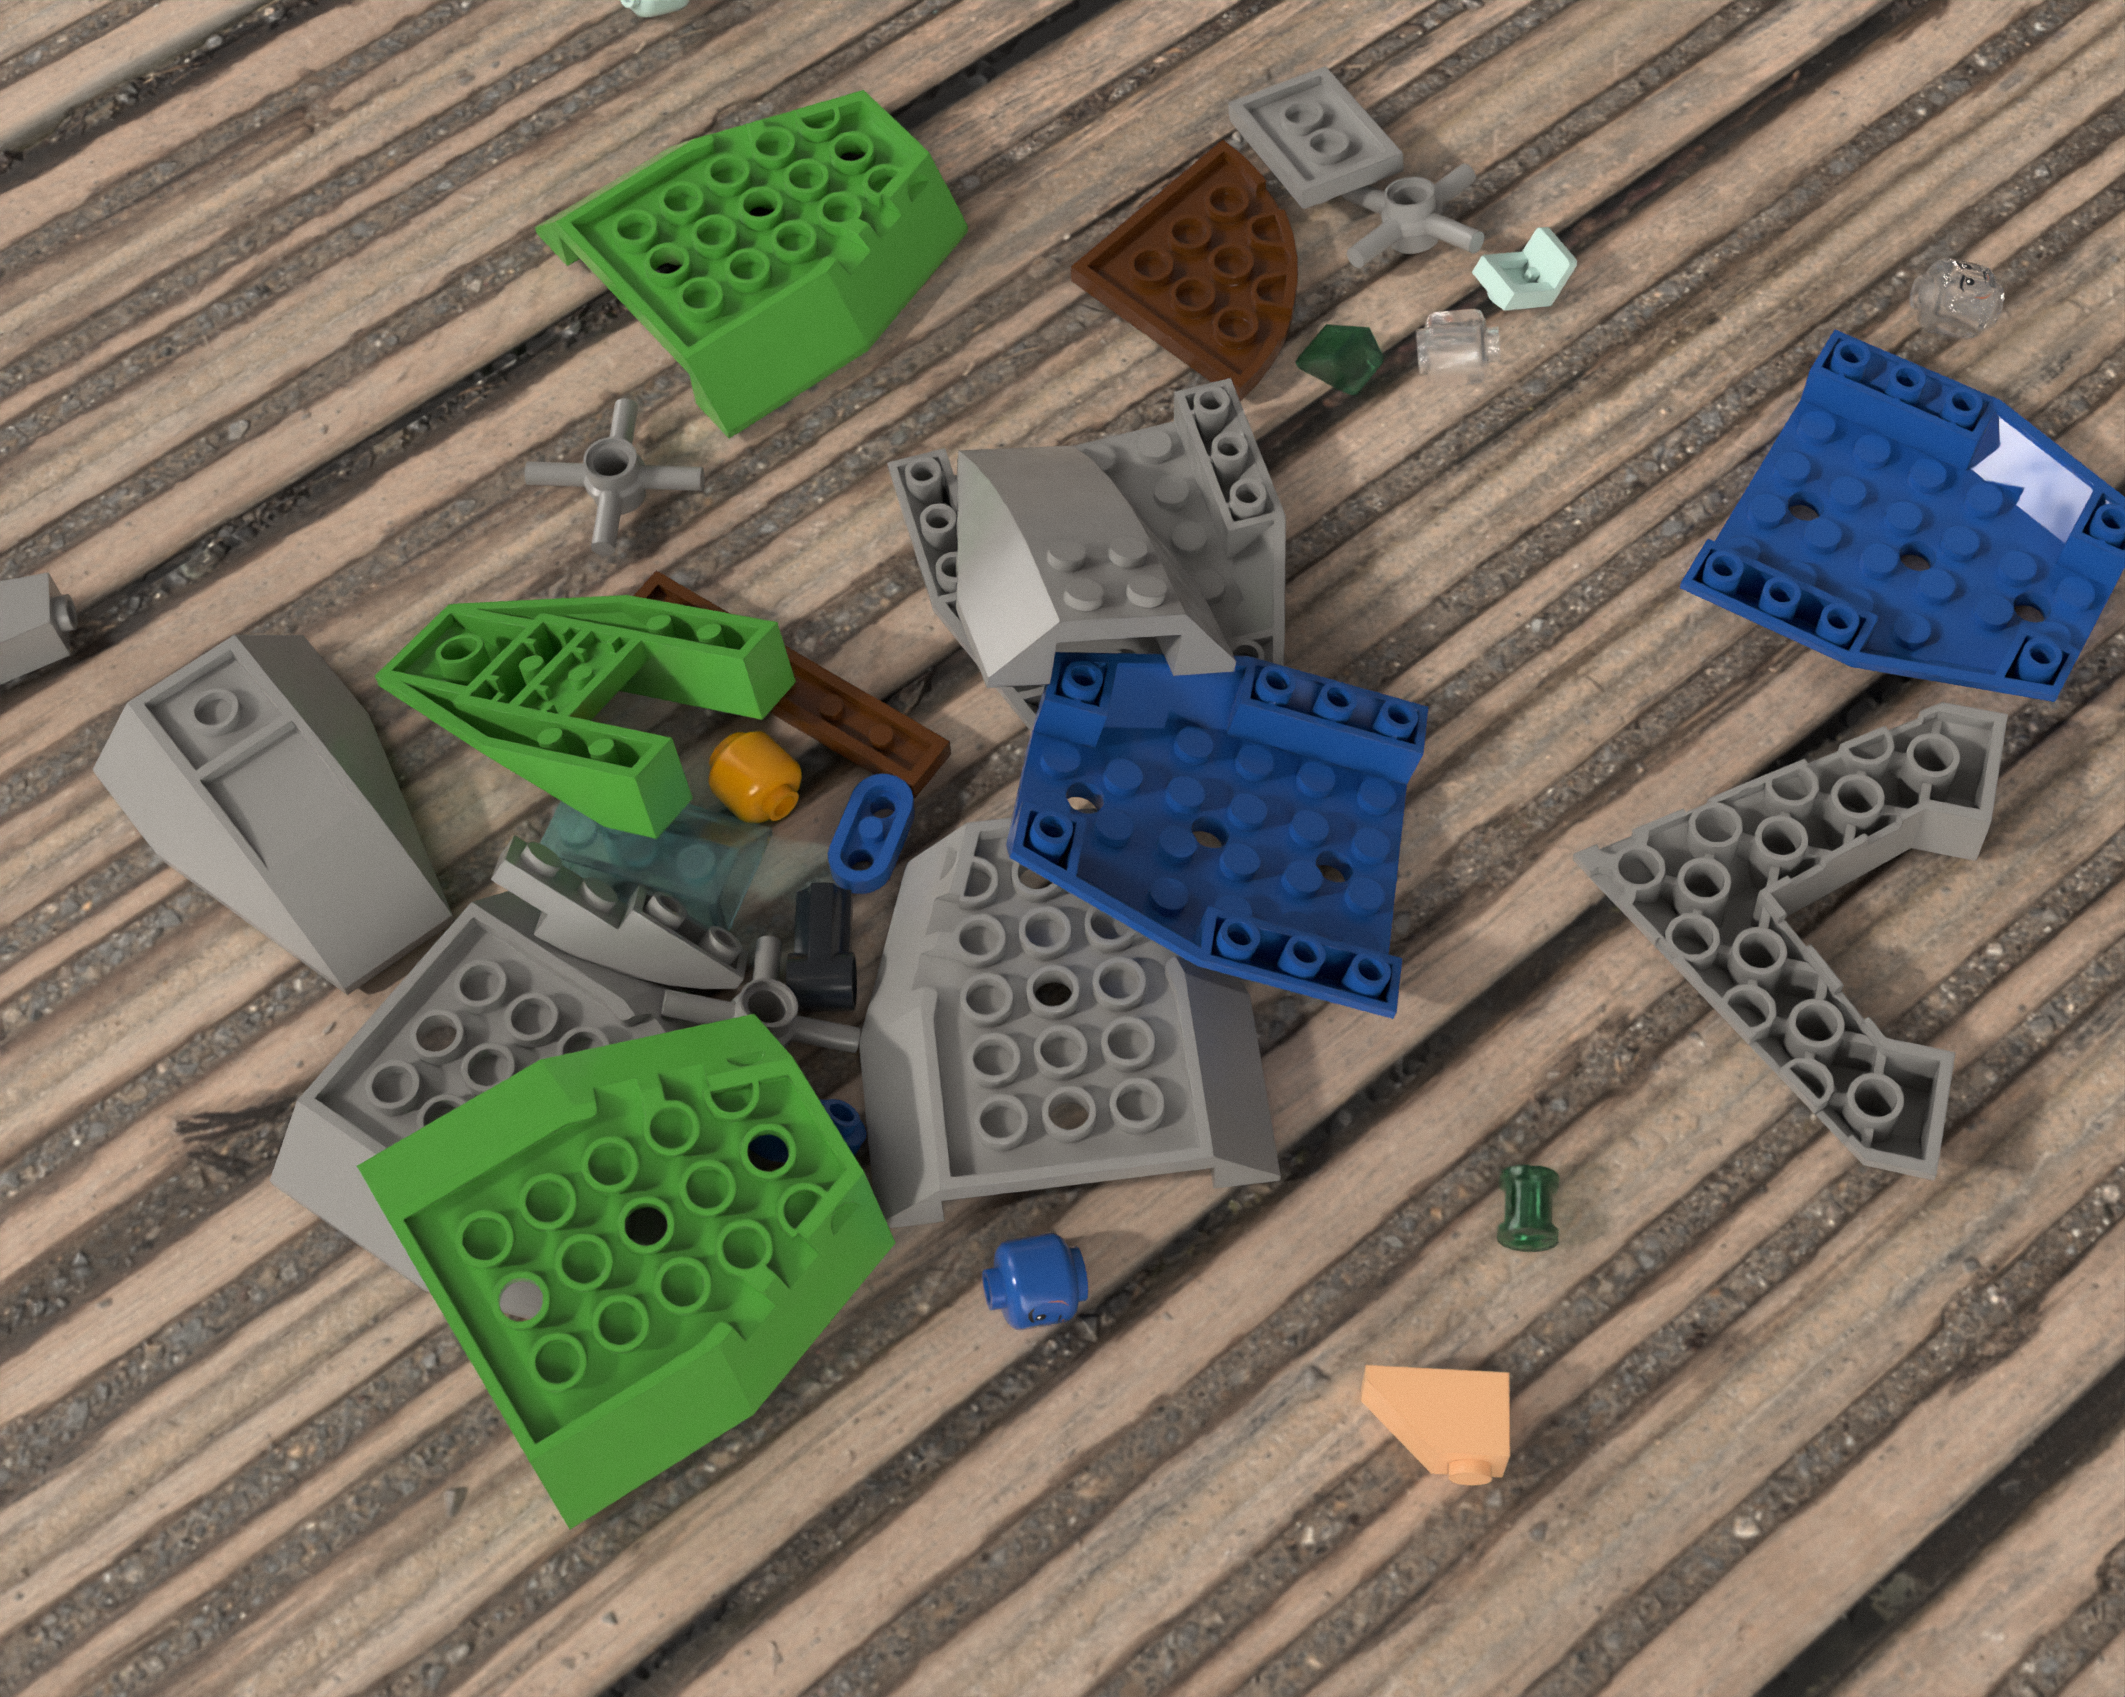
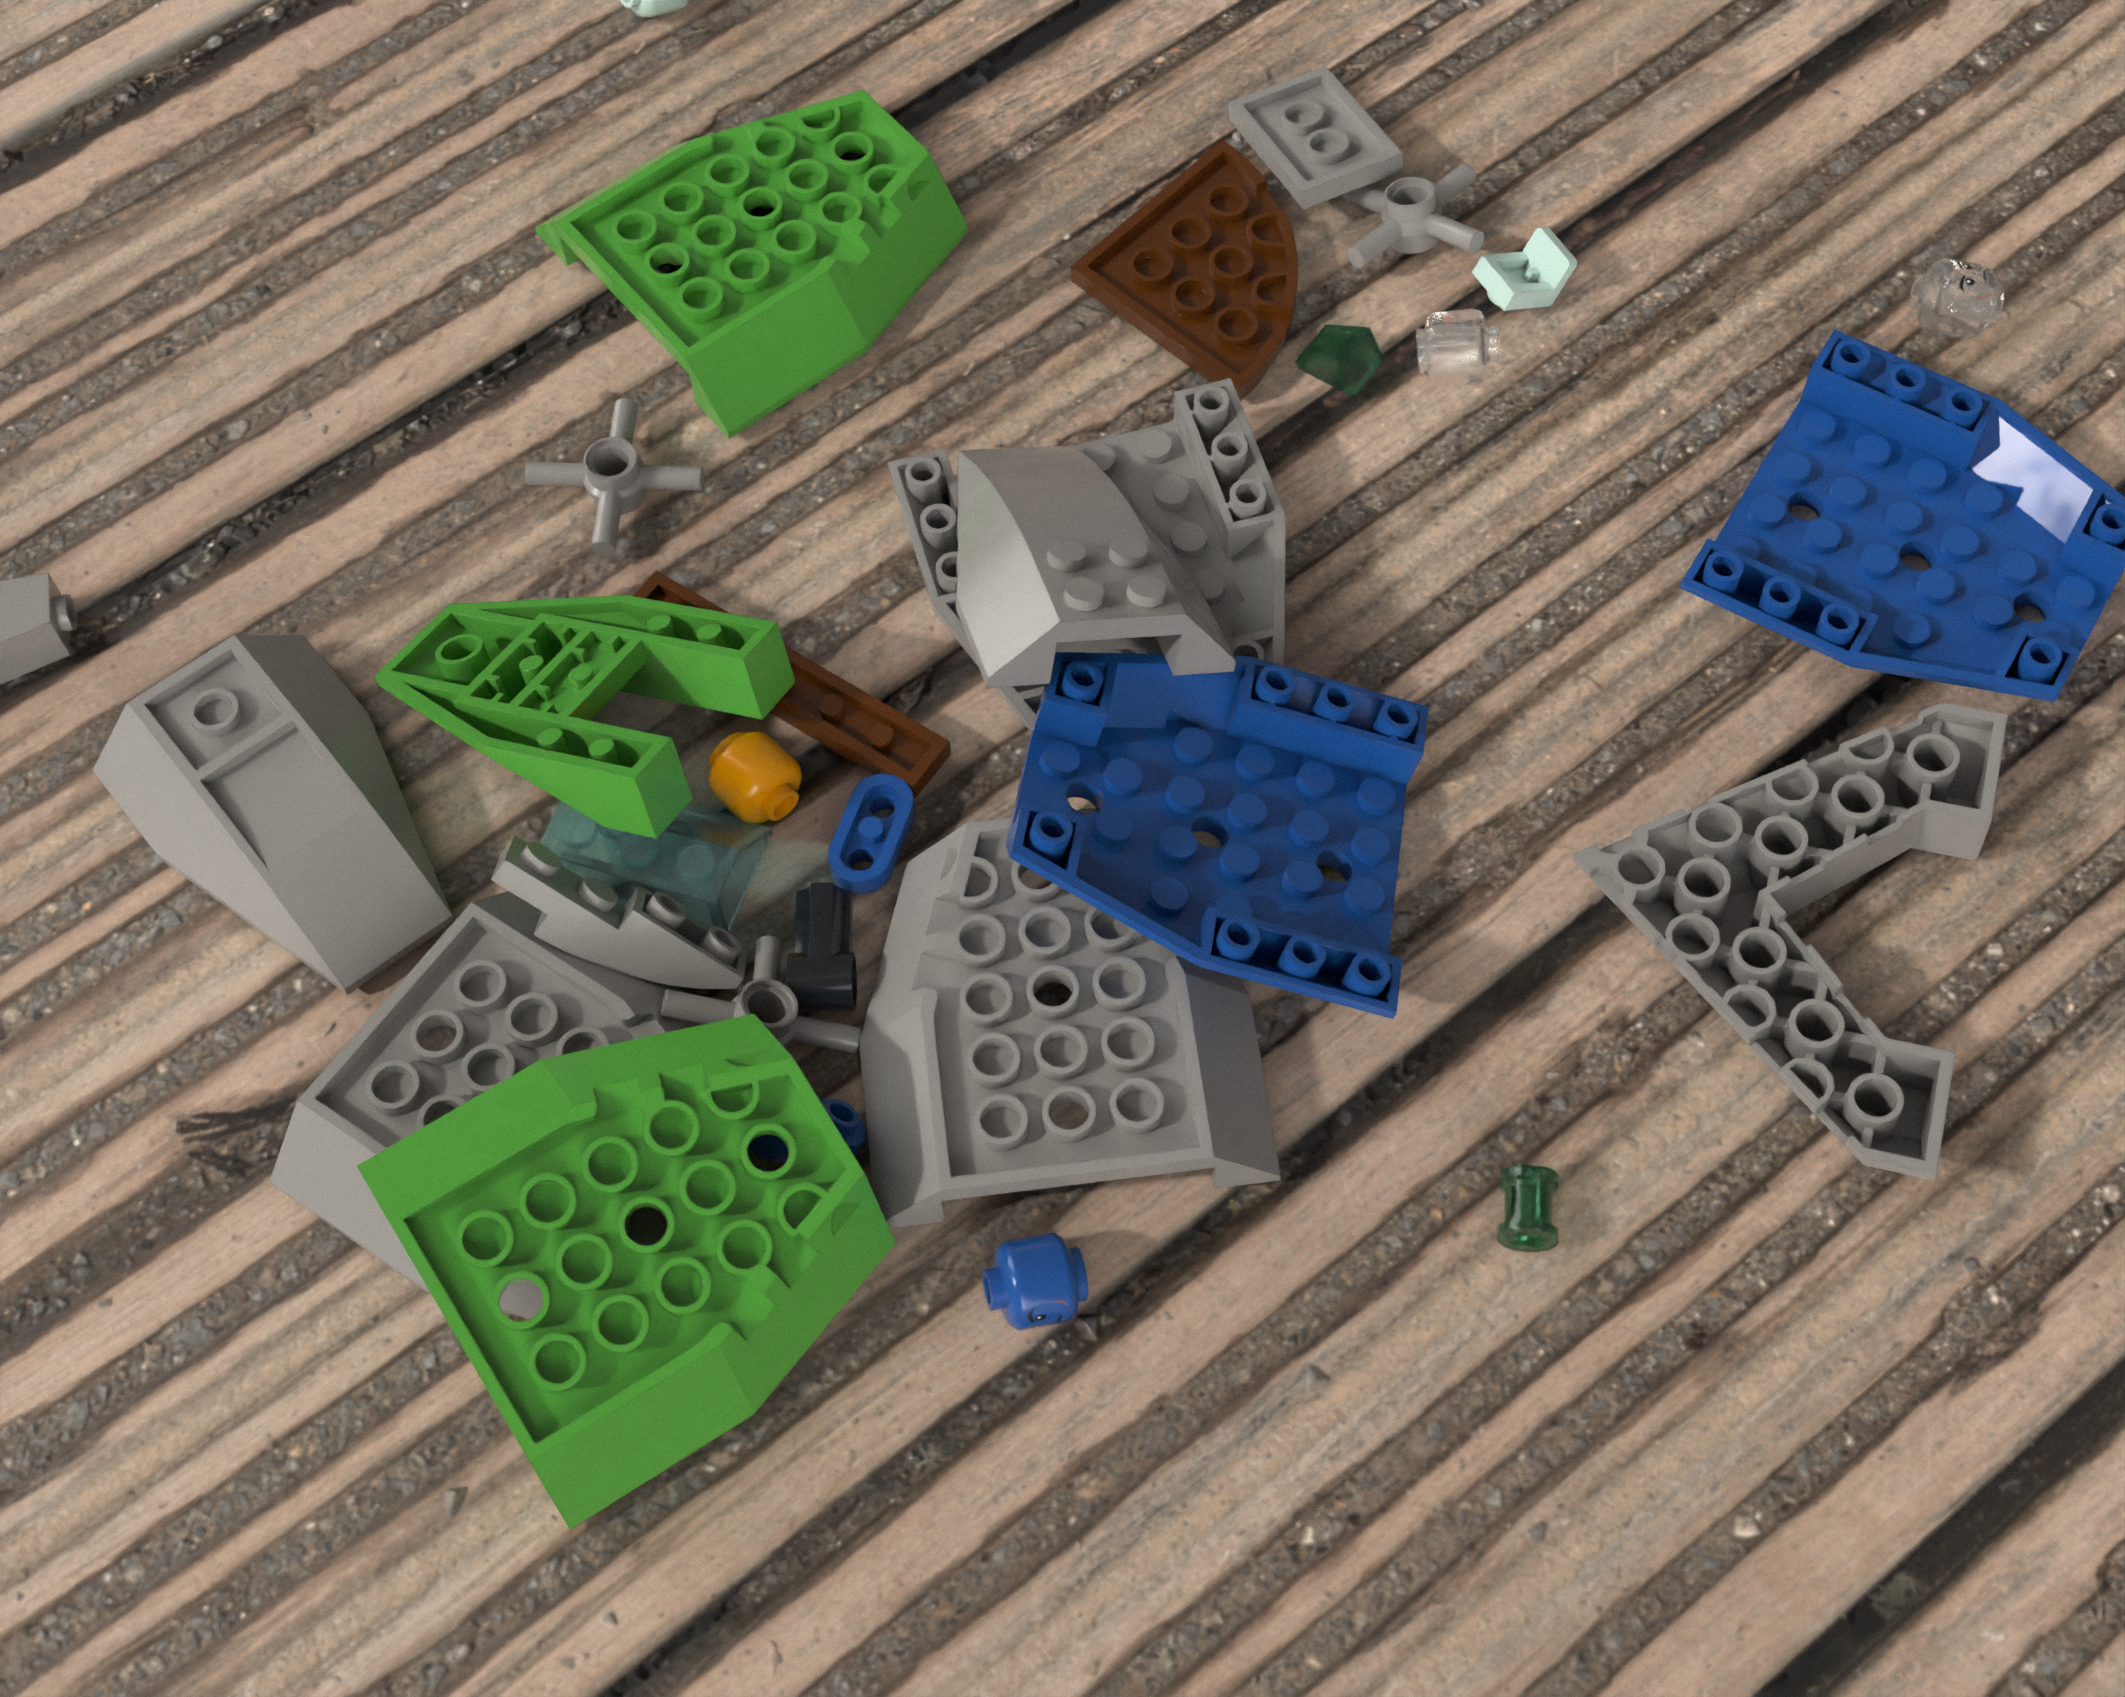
(1445, 1417): light nougat slope -> none

